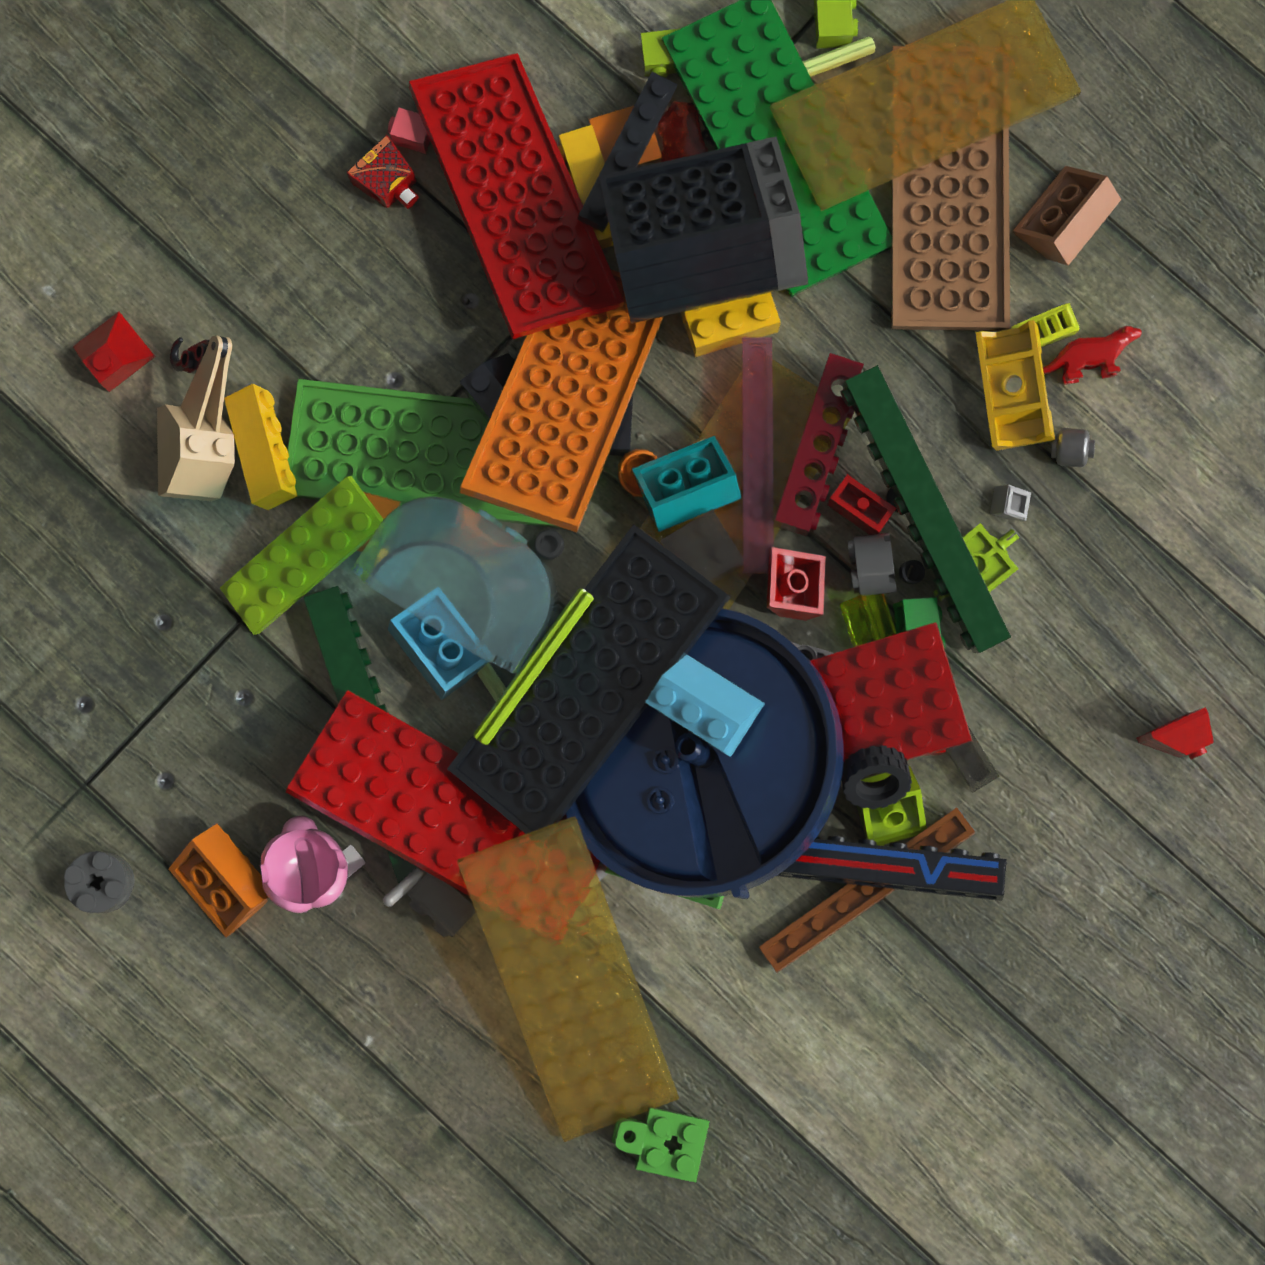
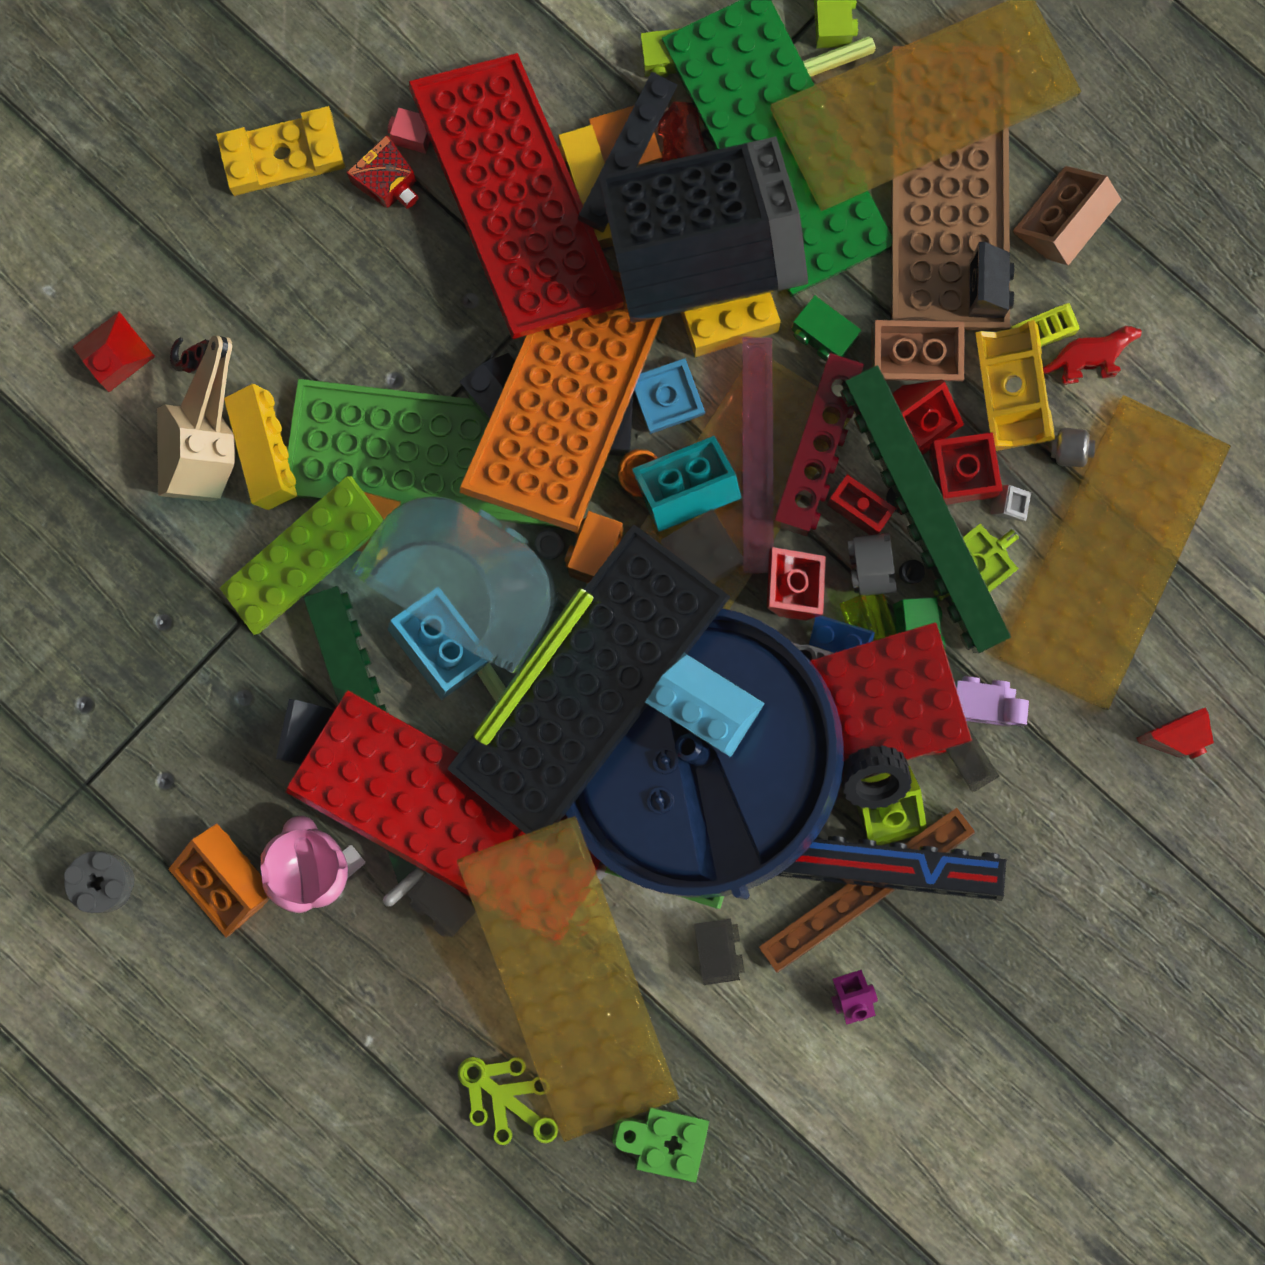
(251, 154): none -> yellow piece
(301, 730): none -> black slope
(503, 1097): none -> lime plant
(595, 543): none -> orange brick
(668, 396): none -> dark azure plate
(717, 951): none -> clear smoke brick
(825, 329): none -> green brick
(837, 635): none -> blue plate
(854, 997): none -> magenta brick
(918, 350): none -> nougat slope
(928, 411): none -> red slope
(966, 468): none -> red brick
(989, 282): none -> black slope
(991, 703): none -> lavender hinge
(1114, 552): none -> clear yellow plate

